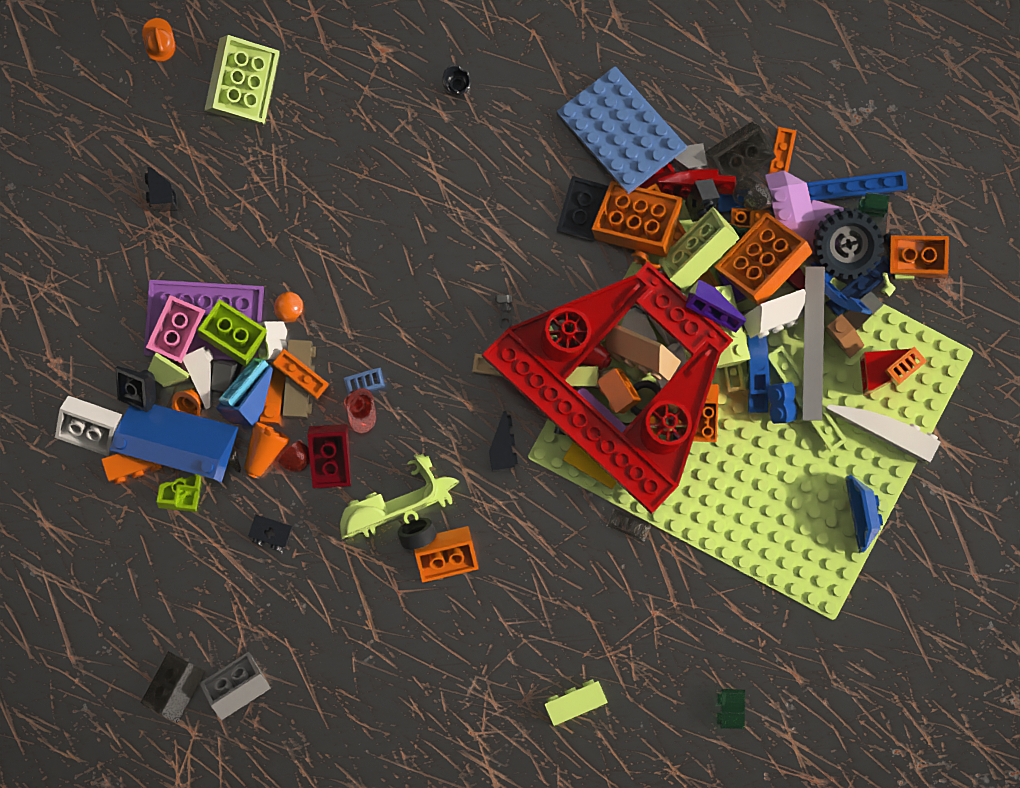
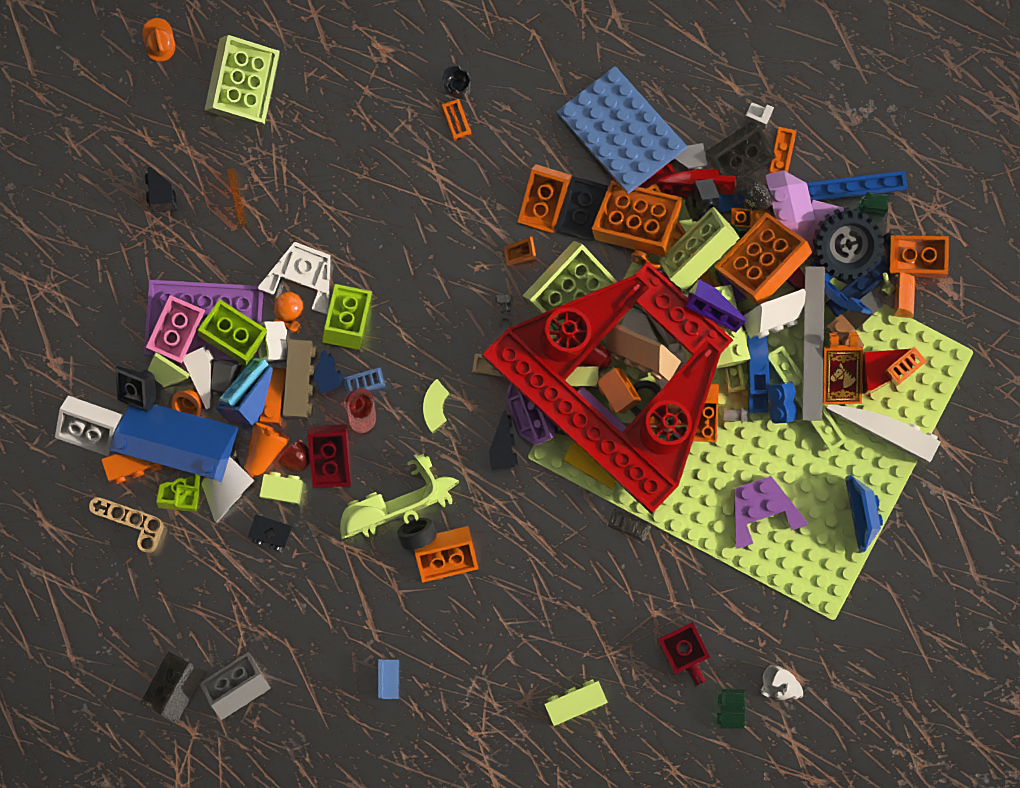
(125, 519): none -> tan beam
(225, 494): none -> white slope
(237, 198): none -> clear orange tile
(281, 488): none -> yellowish green brick
(294, 327): none -> orange hand
(300, 373): orange tile -> none
(303, 267): none -> white wing
(326, 376): none -> dark blue slope
(347, 316): none -> lime slope
(388, 679): none -> medium blue panel
(433, 405): none -> yellowish green tile
(461, 134): none -> orange tile
(520, 252): none -> orange slope
(528, 419): none -> medium lavender wedge
(544, 198): none -> orange slope
(567, 279): none -> yellowish green slope
(695, 653): none -> dark red brick
(735, 415): none -> light grey pin
(759, 114): none -> white panel
(759, 501): none -> medium lavender wing
(780, 684): none -> white helmet
(842, 371): none -> tile
(904, 296): none -> orange brick

